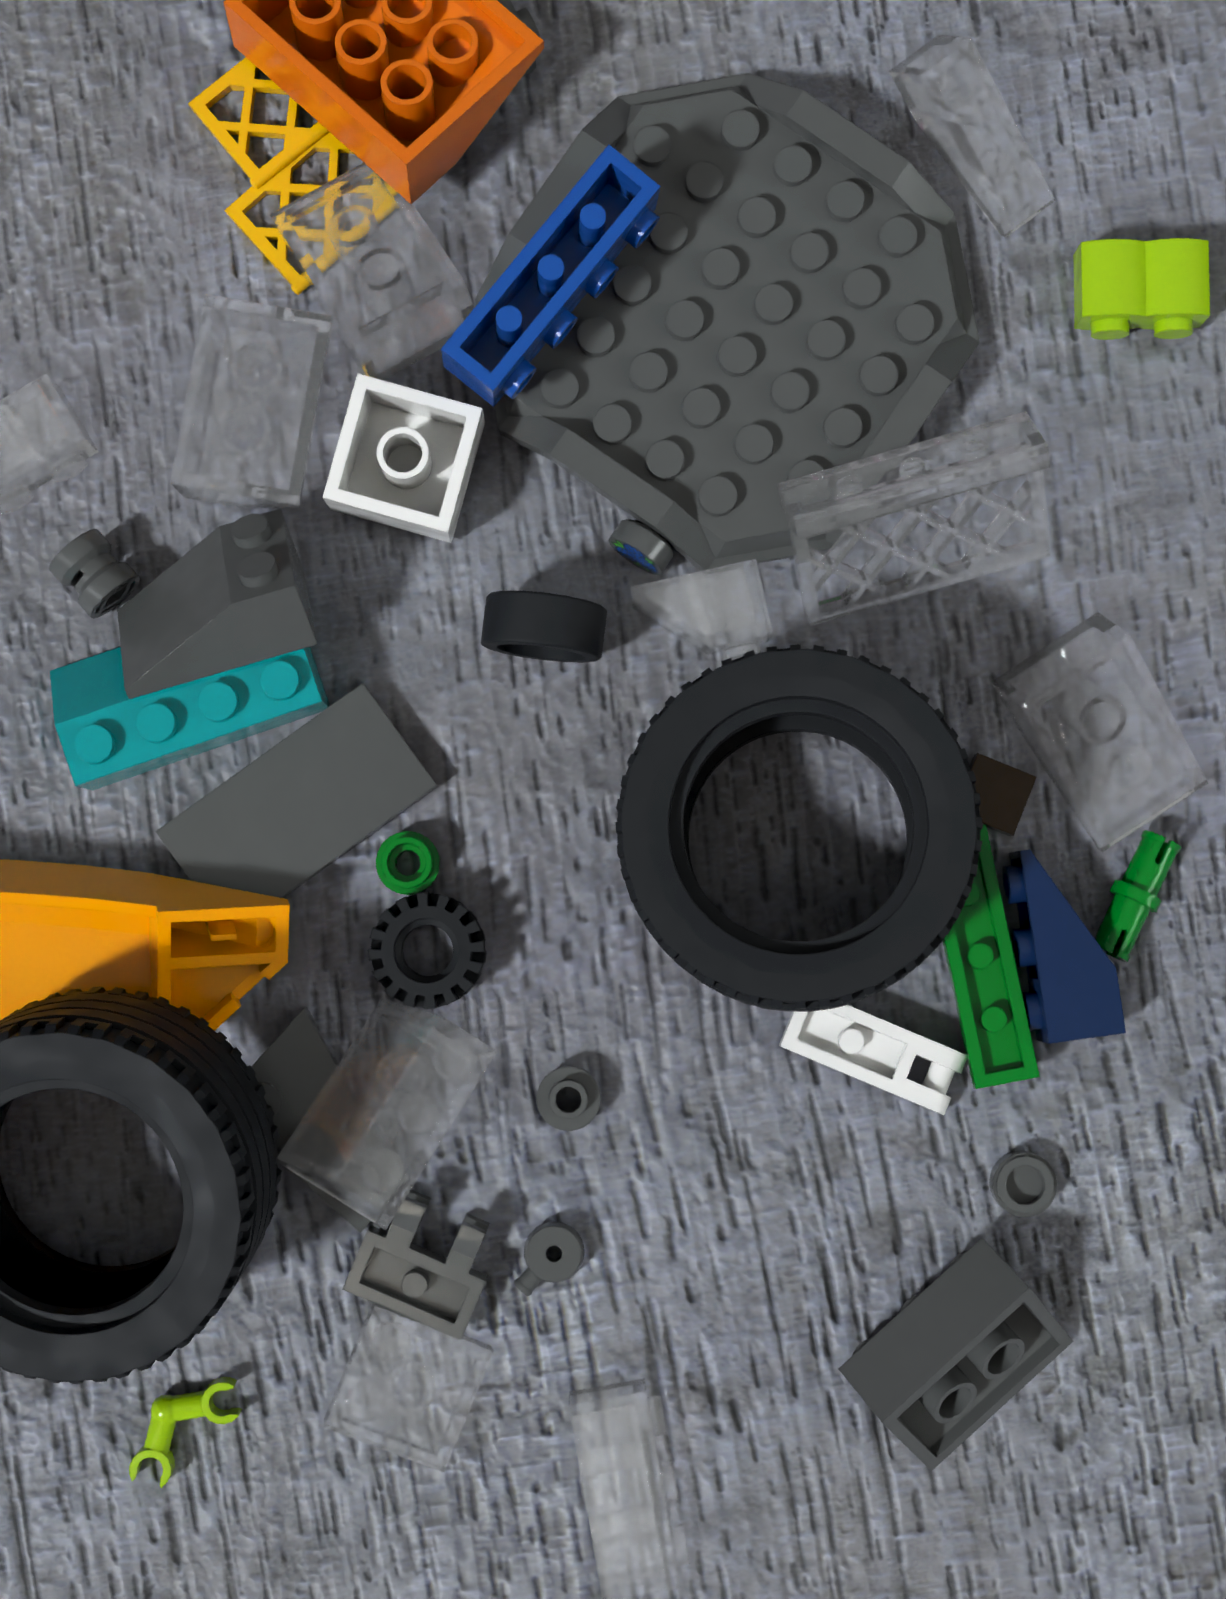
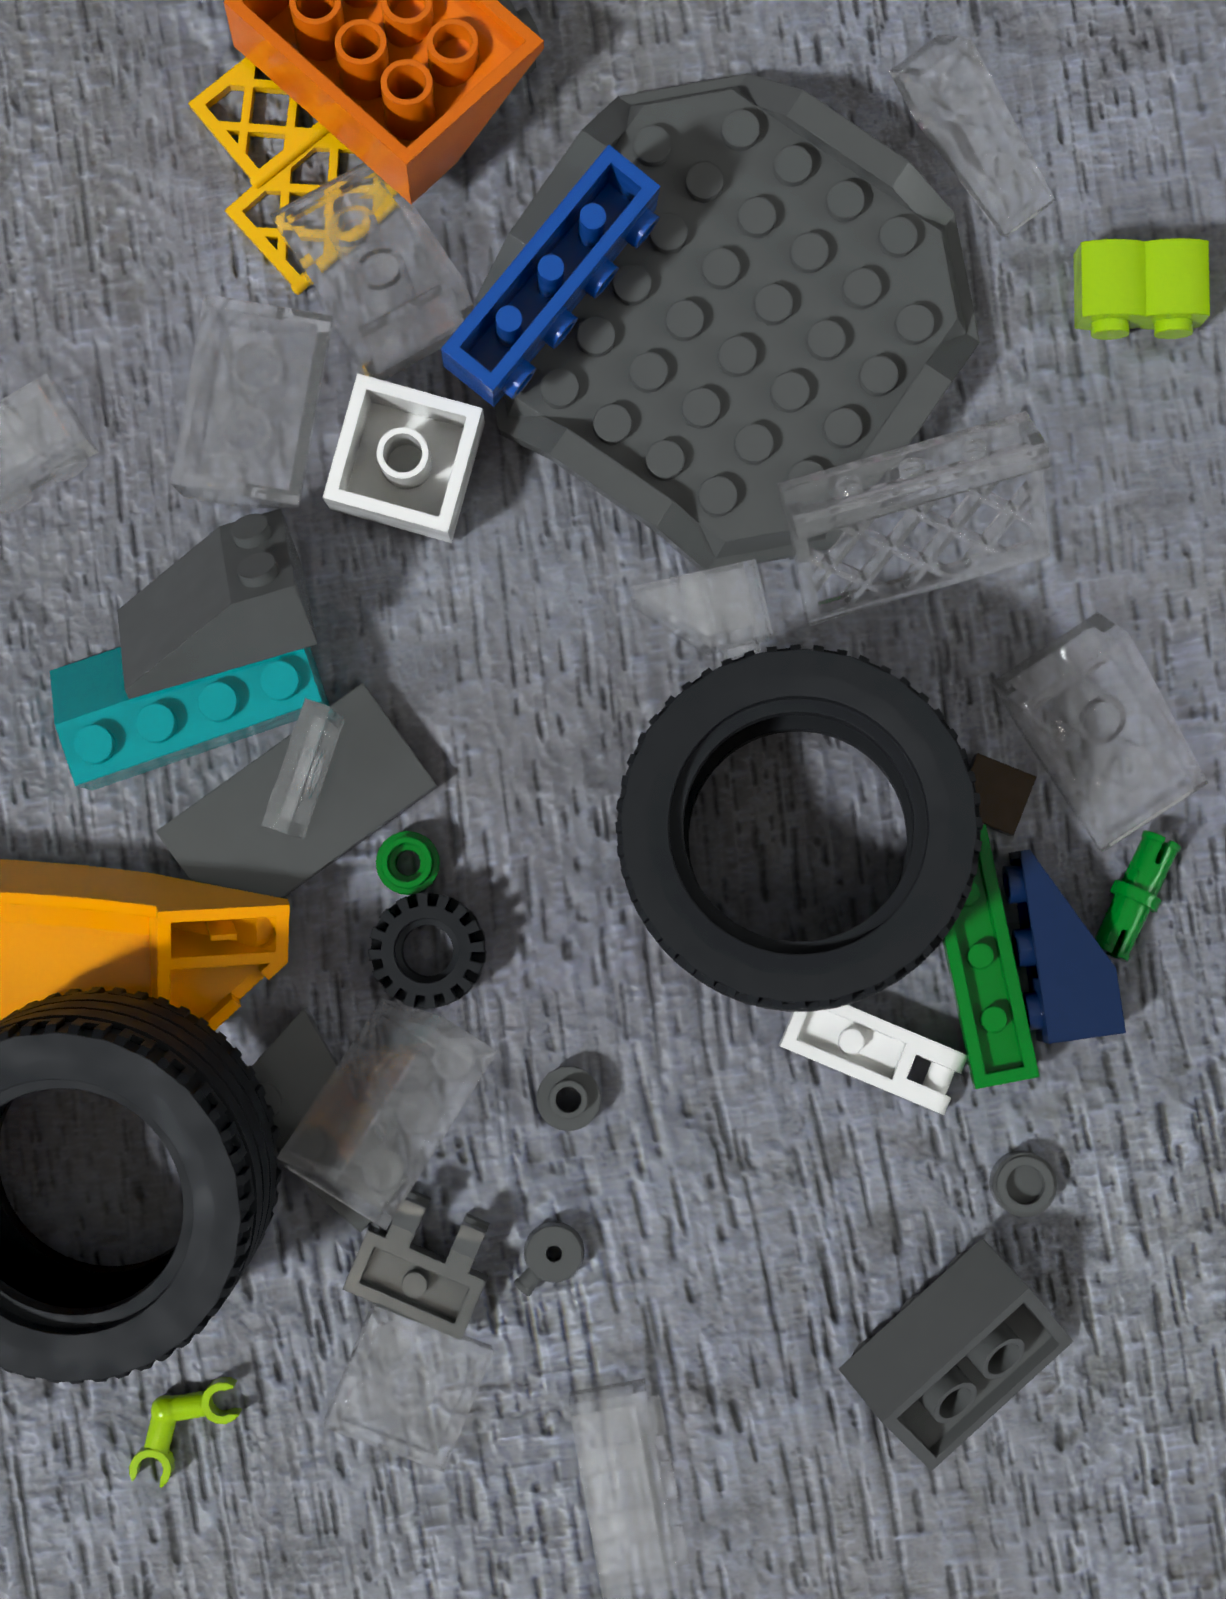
(94, 573): dark grey wheel -> none
(303, 769): none -> clear plate
(544, 626): black tyre -> none
(641, 546): dark grey tile -> none

